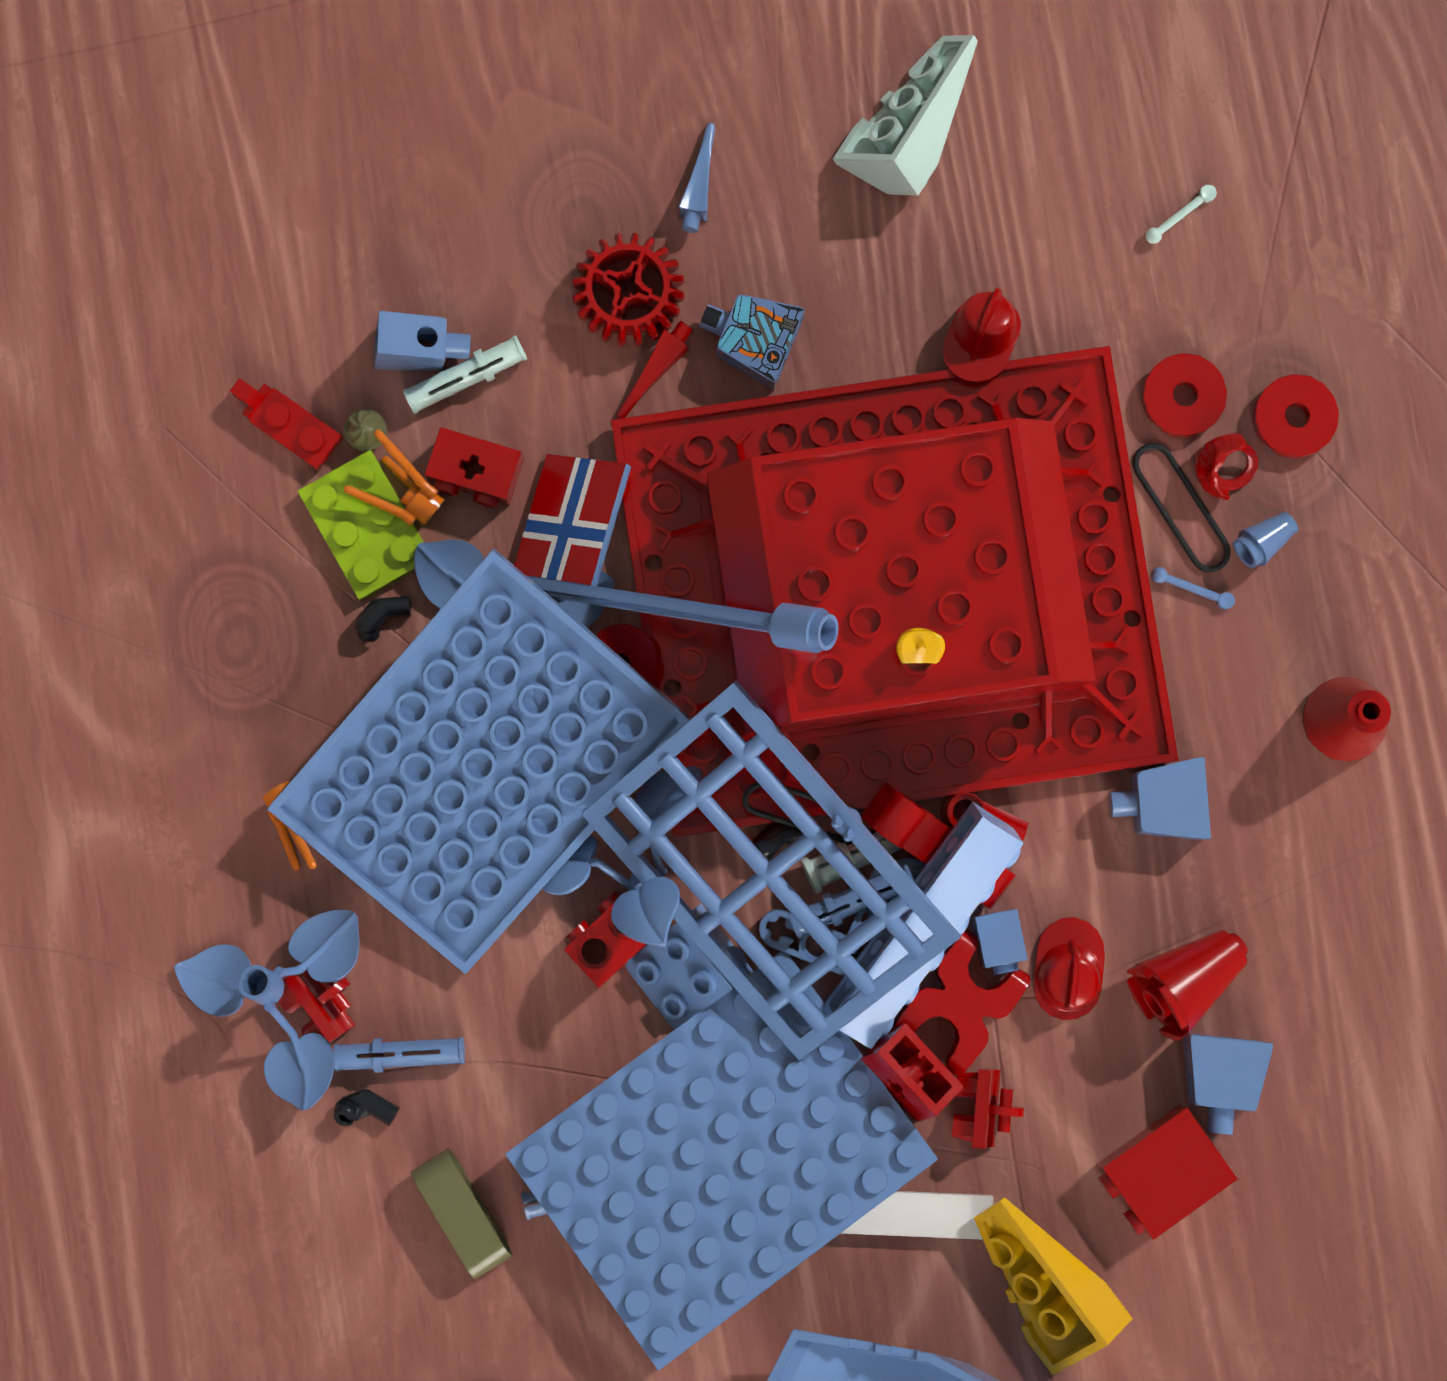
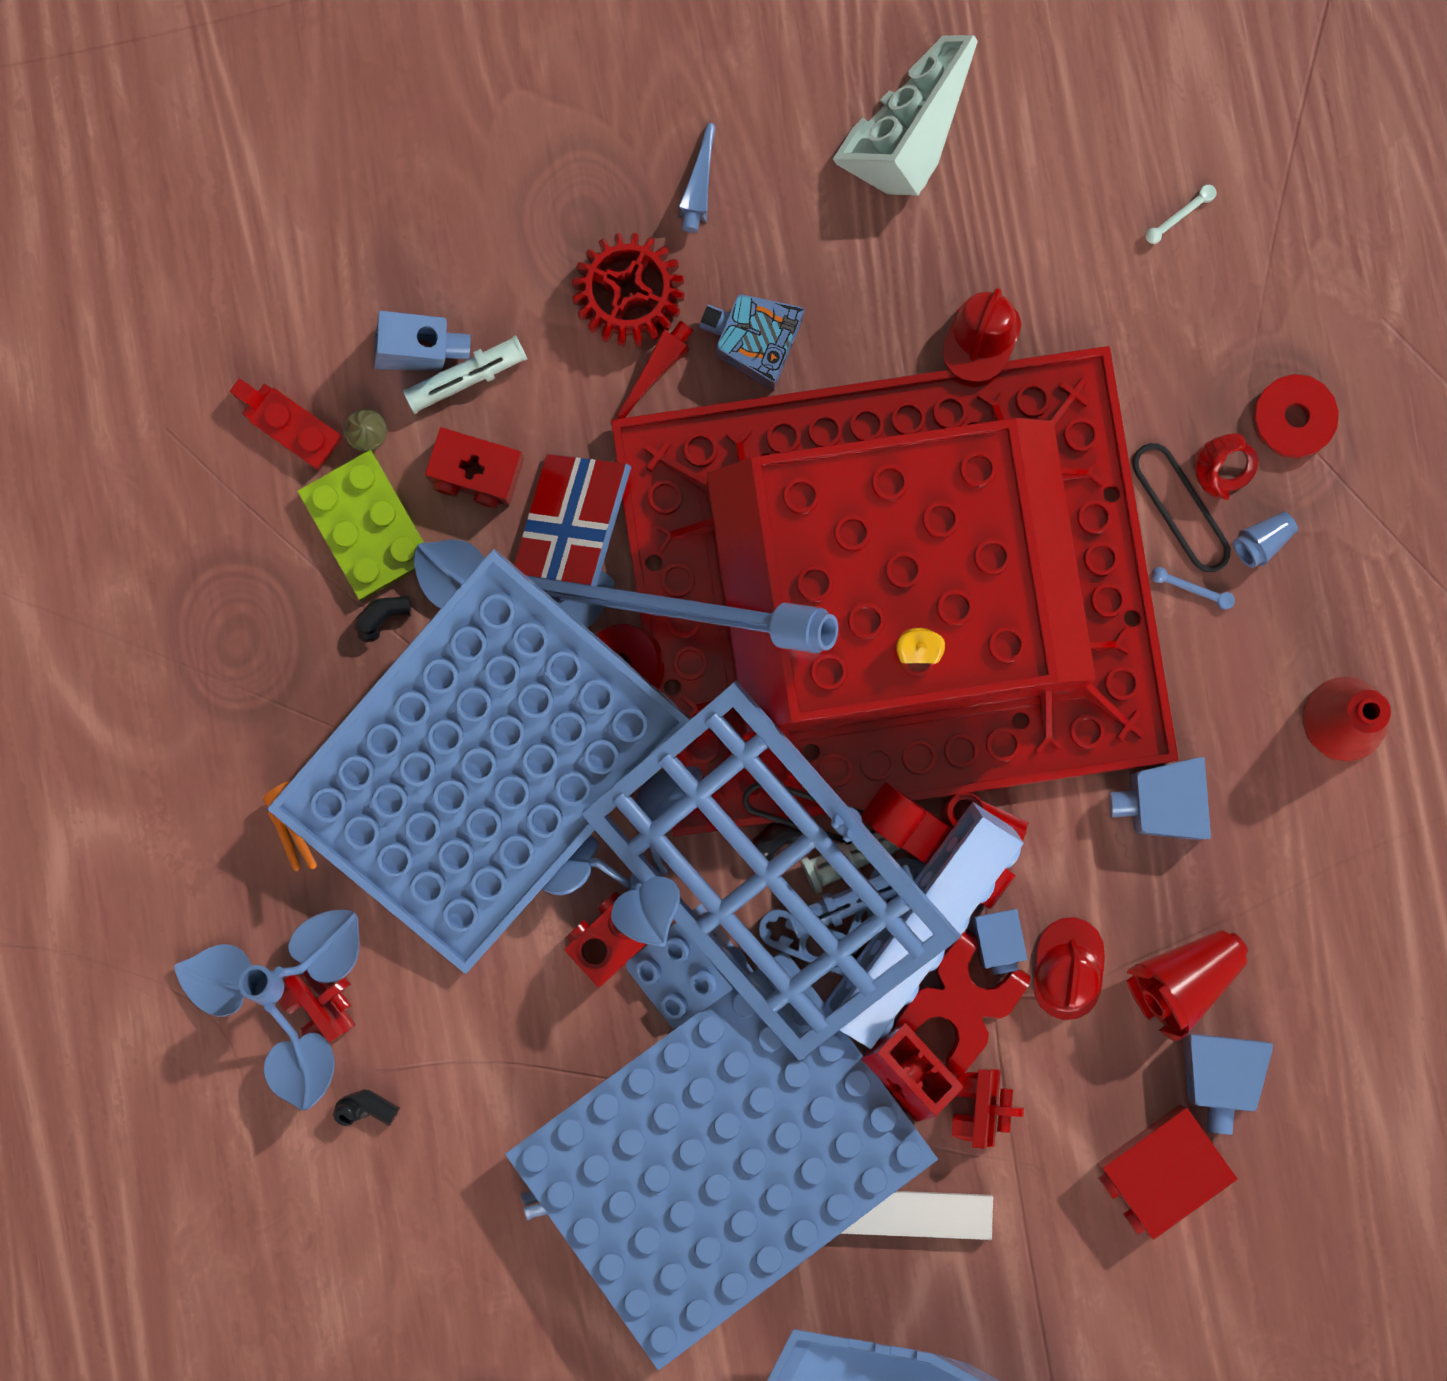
(348, 1058): medium blue pin -> none
(421, 497): orange plant -> none
(461, 1213): olive beam -> none
(1061, 1300): yellow wedge -> none
(1198, 375): red tile -> none

